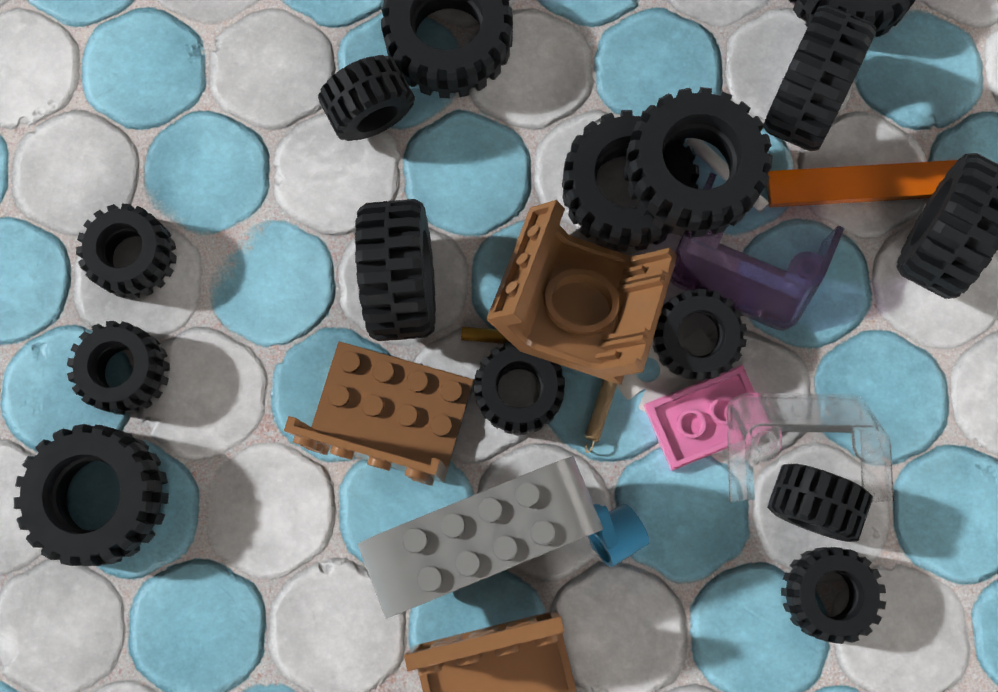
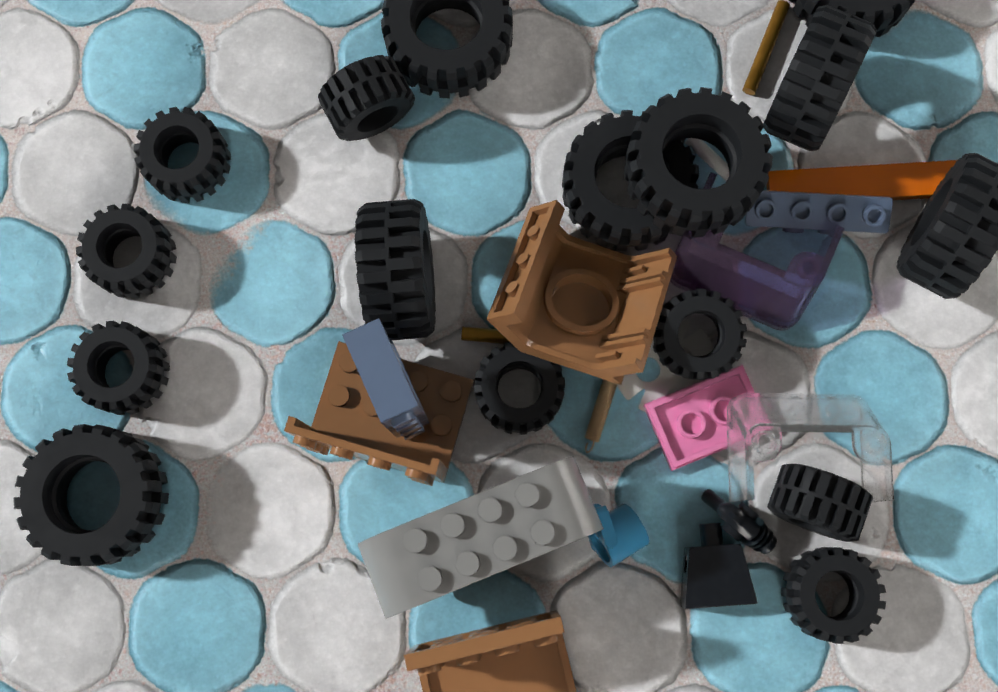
(167, 134): none -> black tyre
(386, 380): none -> sand blue arch
(715, 573): none -> black torso
(742, 523): none -> black piece
(766, 47): none -> pearl gold bar
(820, 212): none -> sand blue bracket

